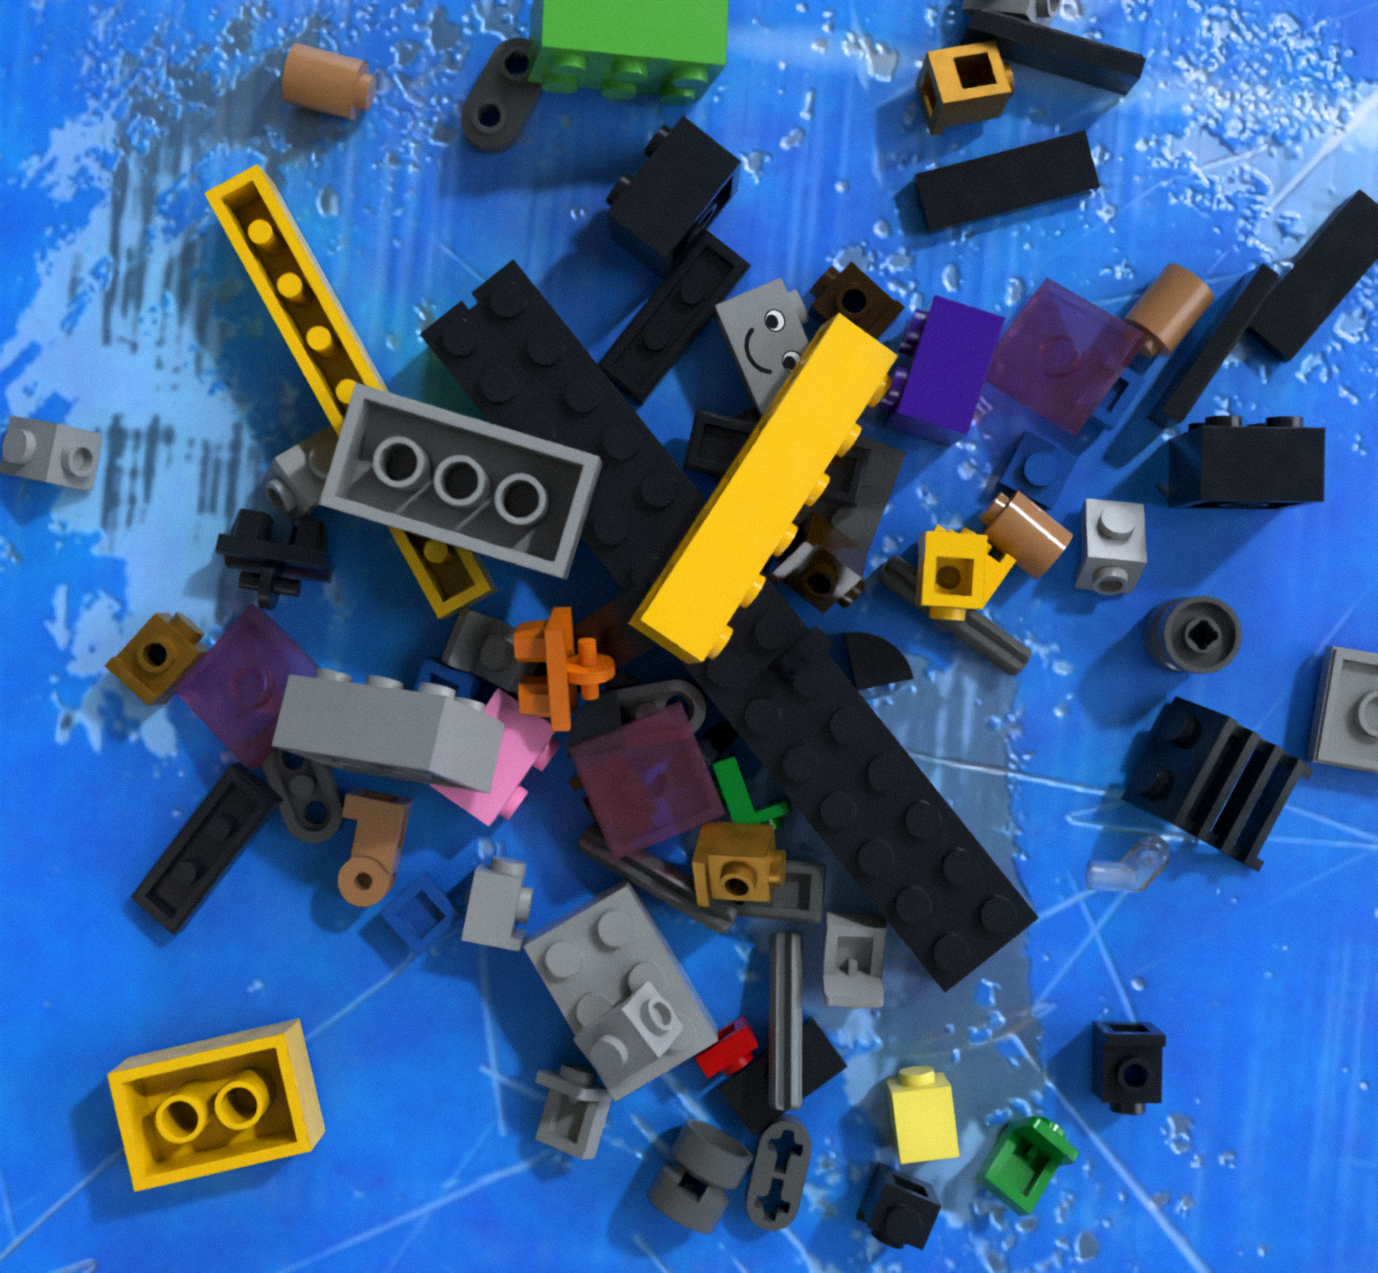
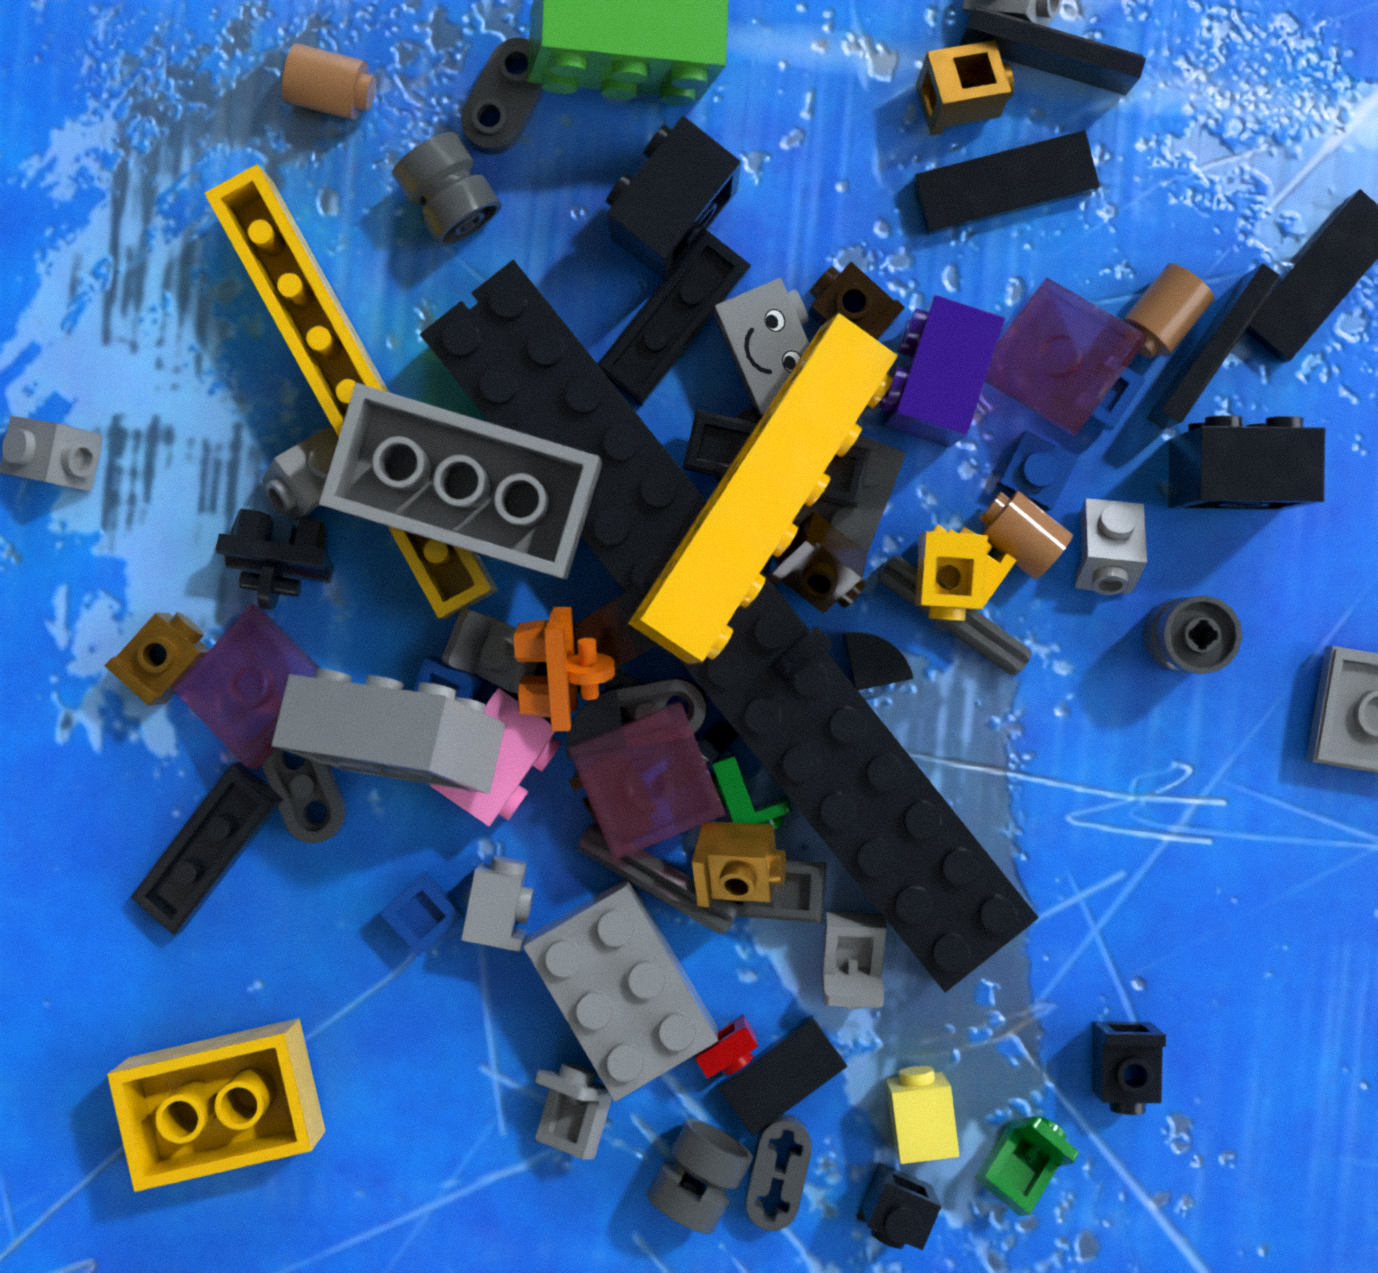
(376, 845): medium nougat leg -> none
(441, 180): none -> dark grey wheel
(630, 1035): light grey bracket -> none
(785, 1021): dark grey axle -> none
(1134, 870): clear arm -> none
(1195, 769): black plate -> none

